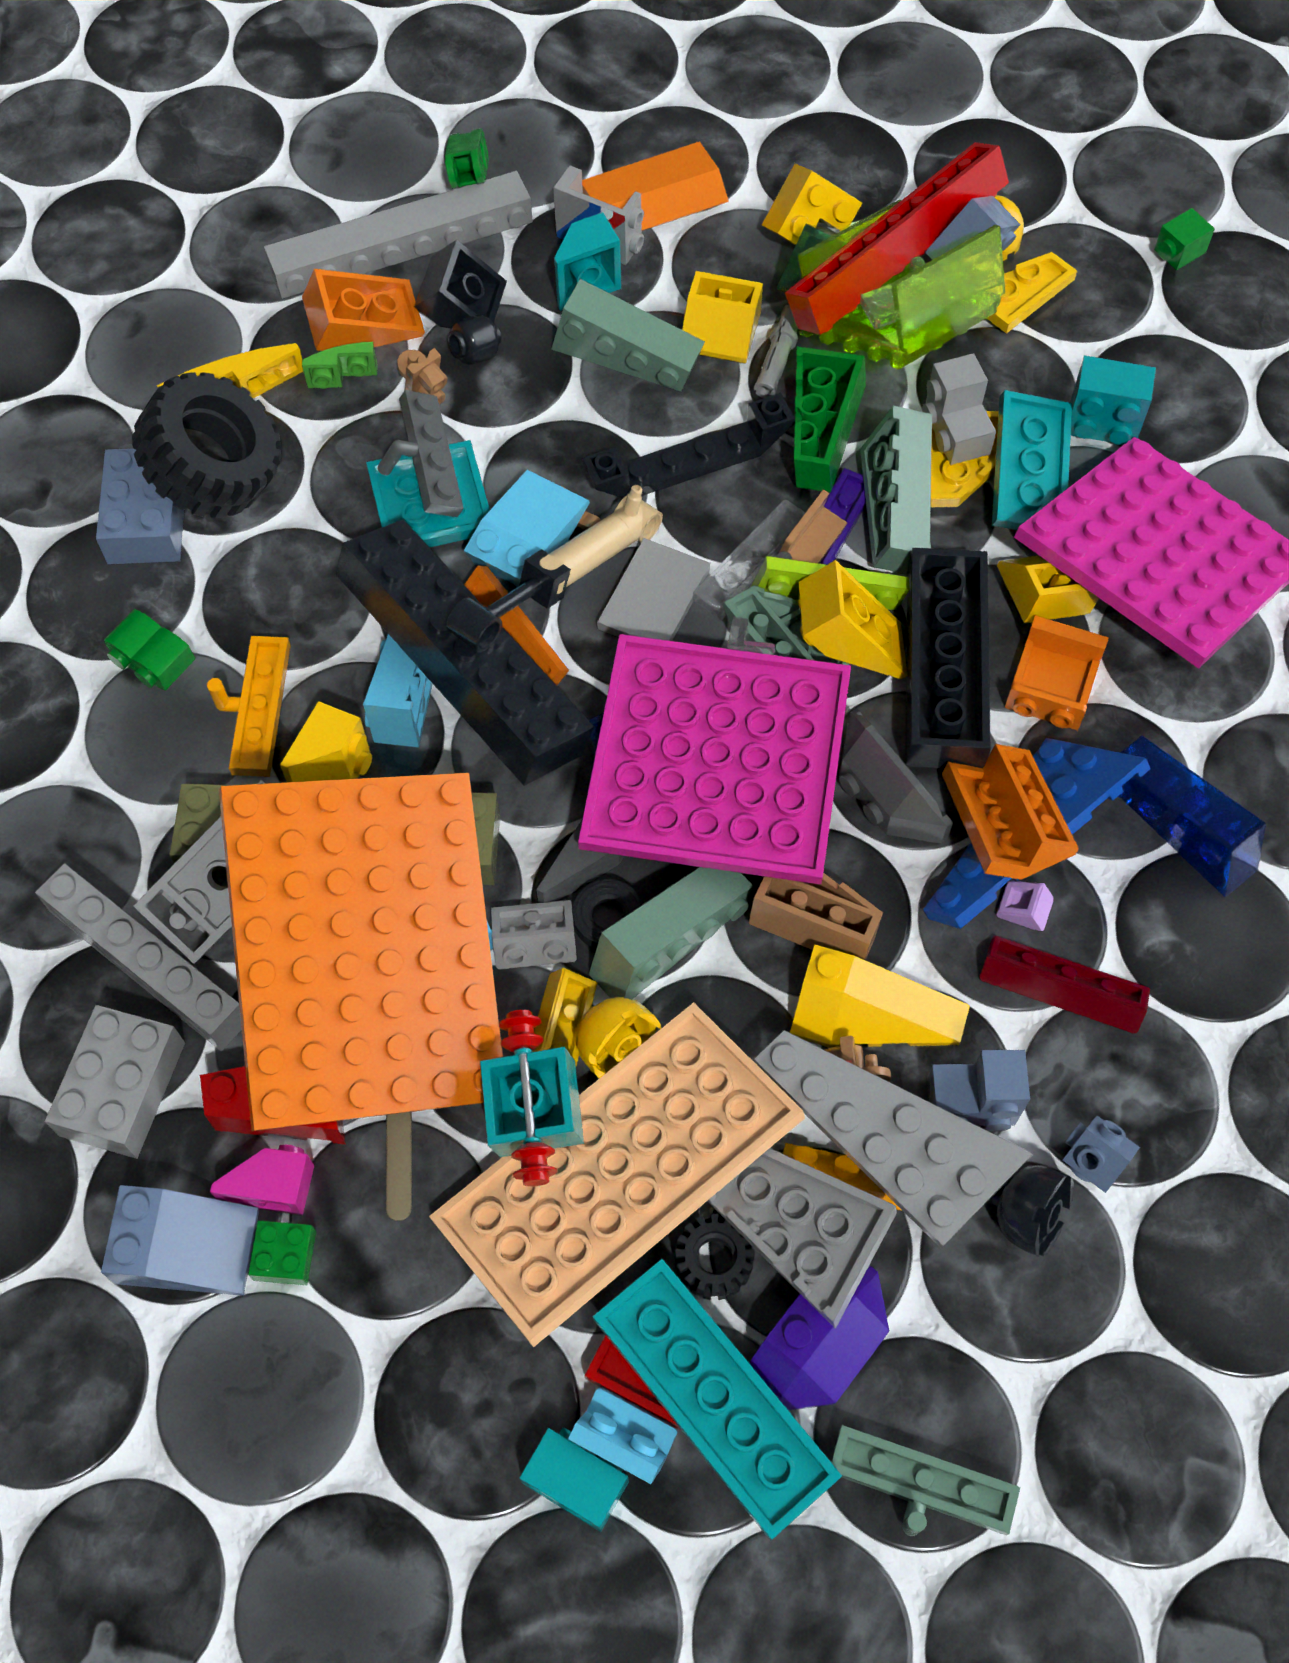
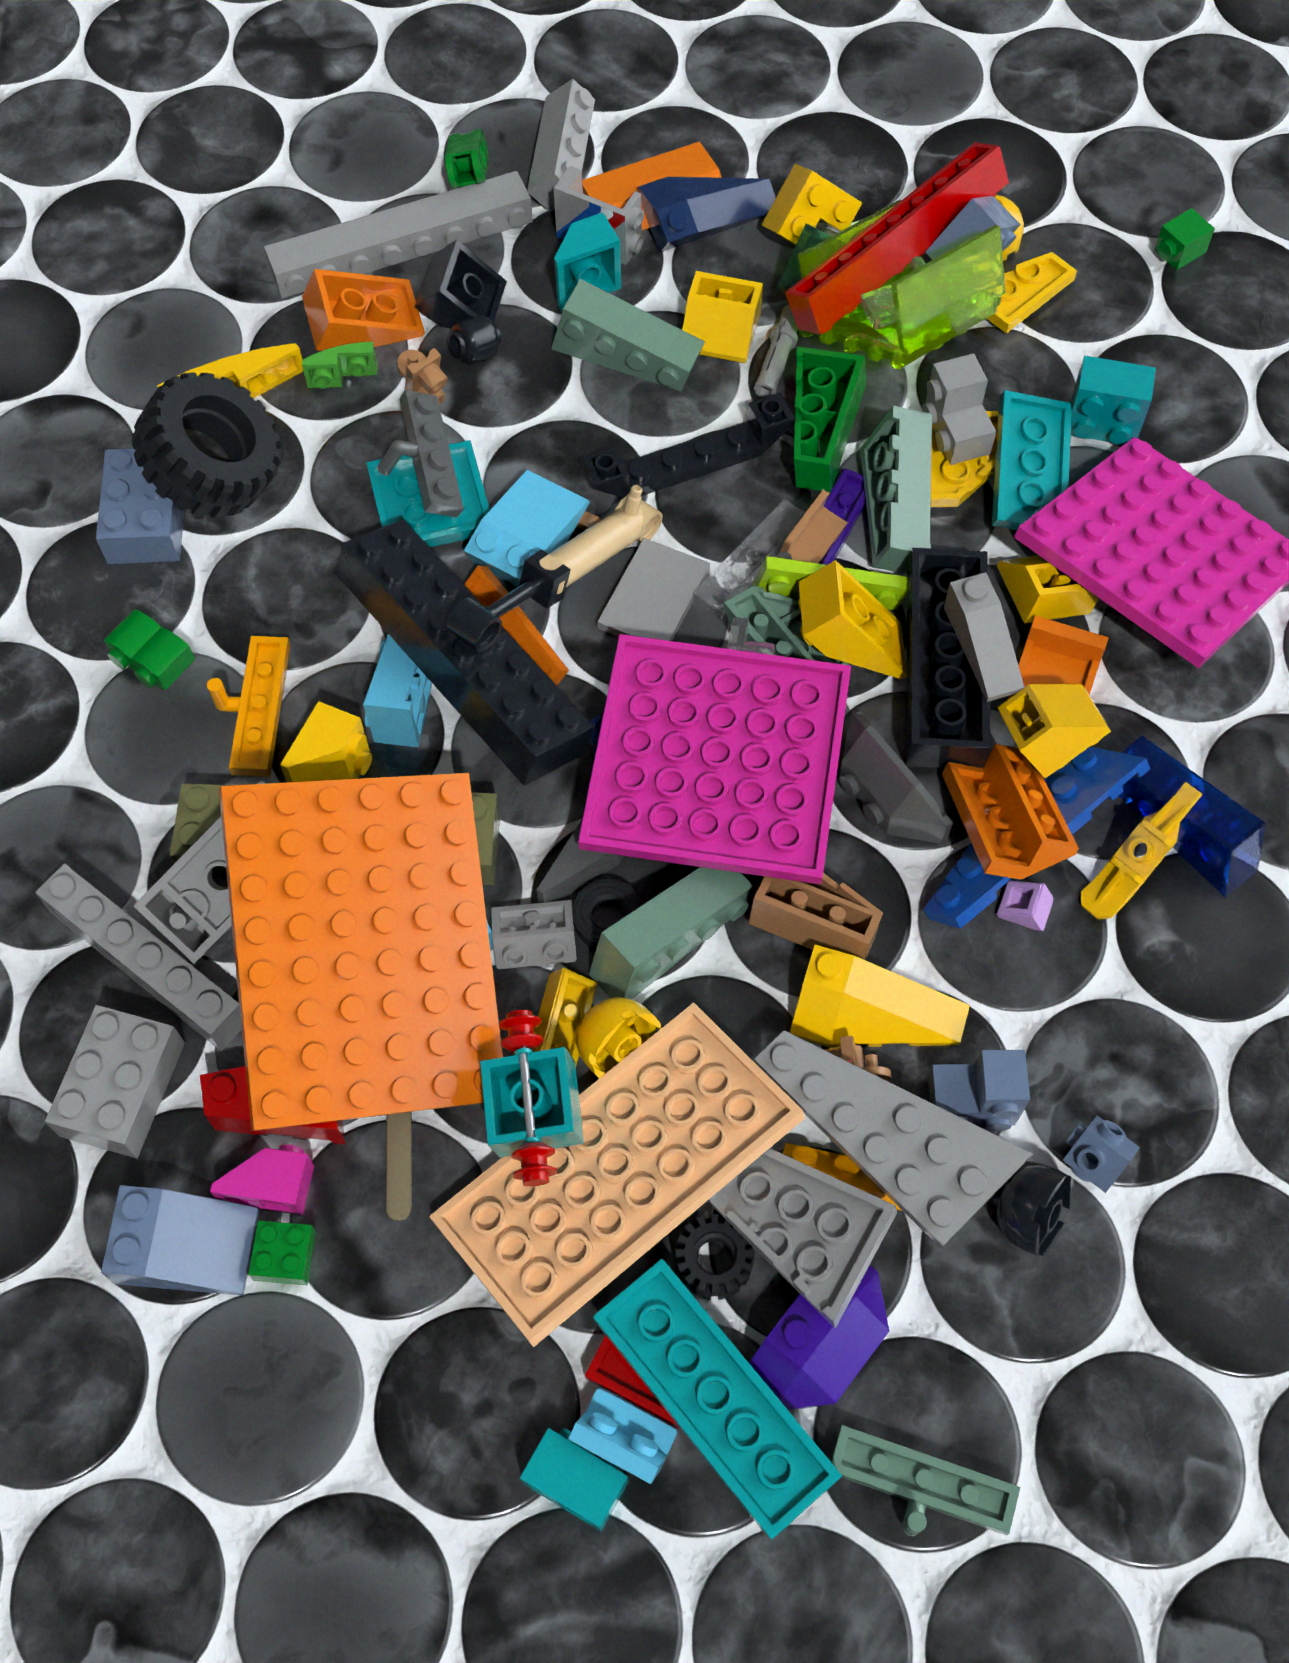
(560, 139): none -> light grey brick
(698, 207): none -> dark blue wedge
(984, 635): none -> light grey slope
(1053, 723): none -> yellow slope
(1065, 984): dark red slope -> none
(1125, 871): none -> yellow piece

